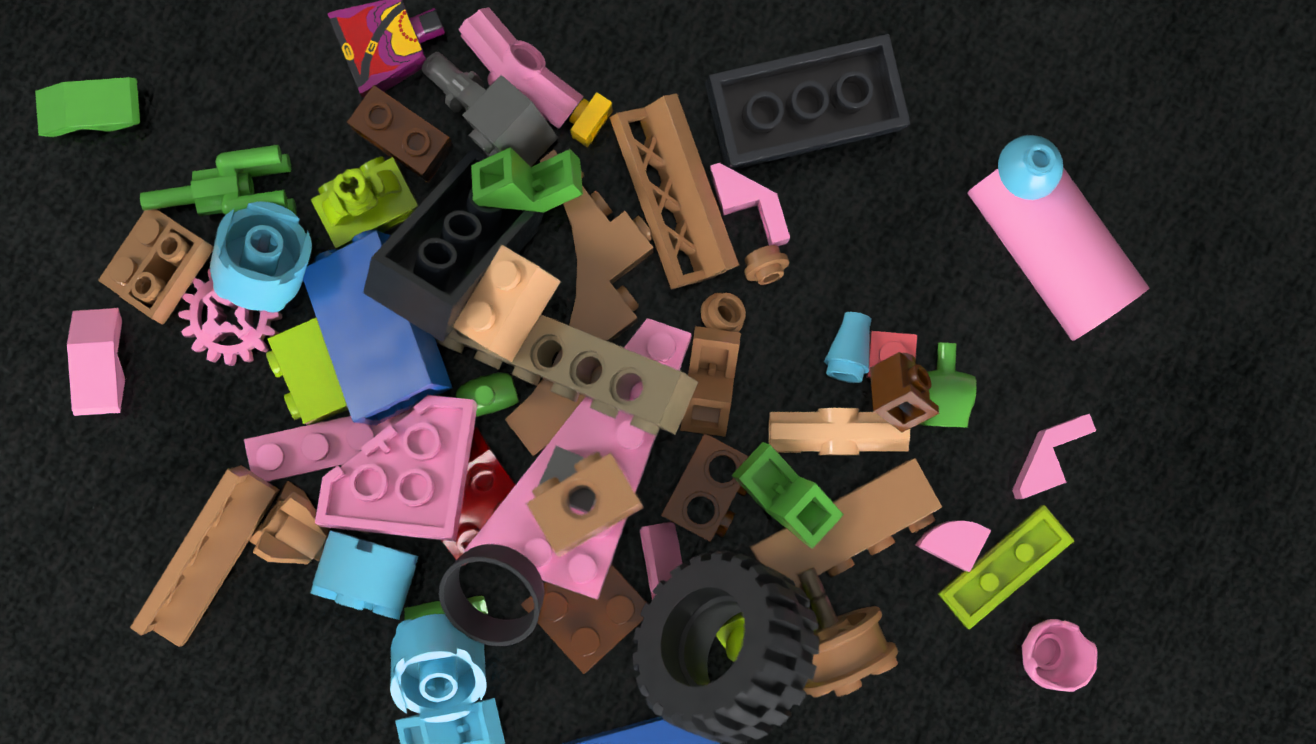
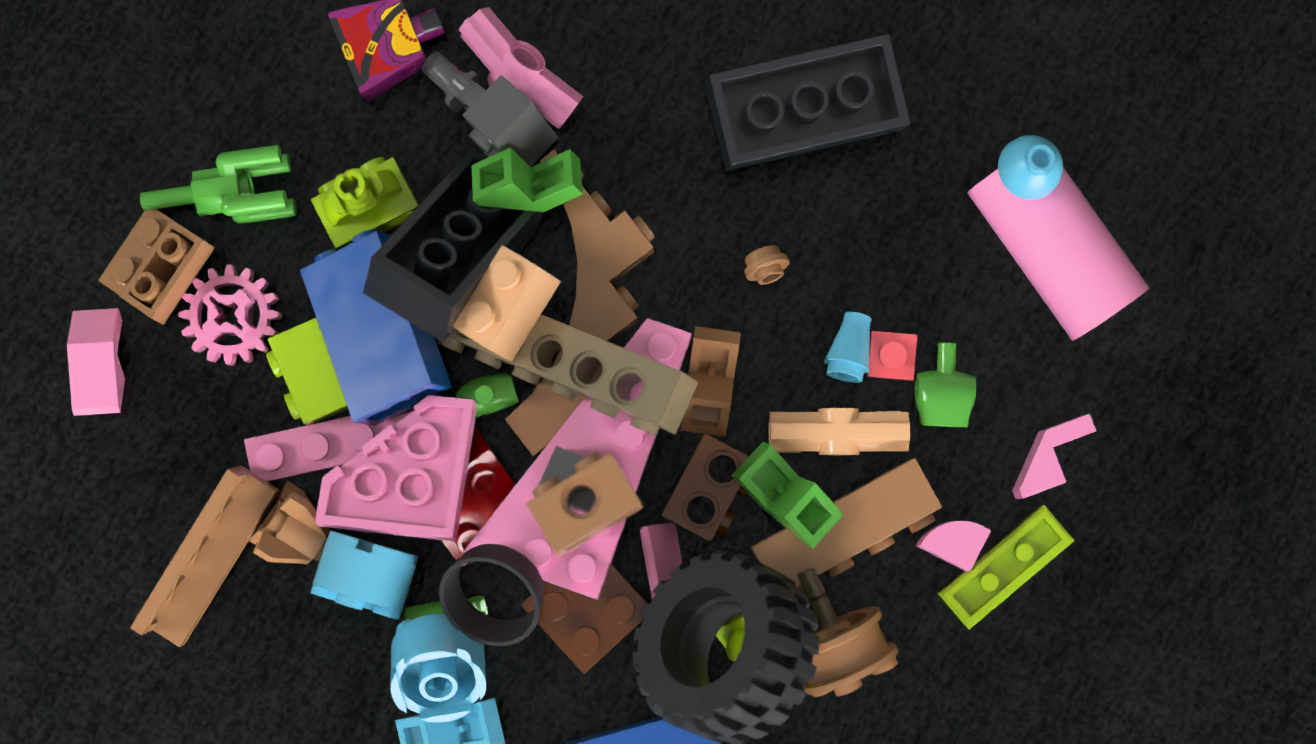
(87, 105): bright green slope -> none
(260, 257): medium azure brick -> none
(400, 133): reddish brown brick -> none
(589, 118): yellow plate -> none
(682, 191): medium nougat fence -> none
(729, 307): medium nougat plate -> none
(739, 193): bright pink slope -> none
(902, 392): reddish brown brick -> none
(1059, 656): bright pink hair -> none

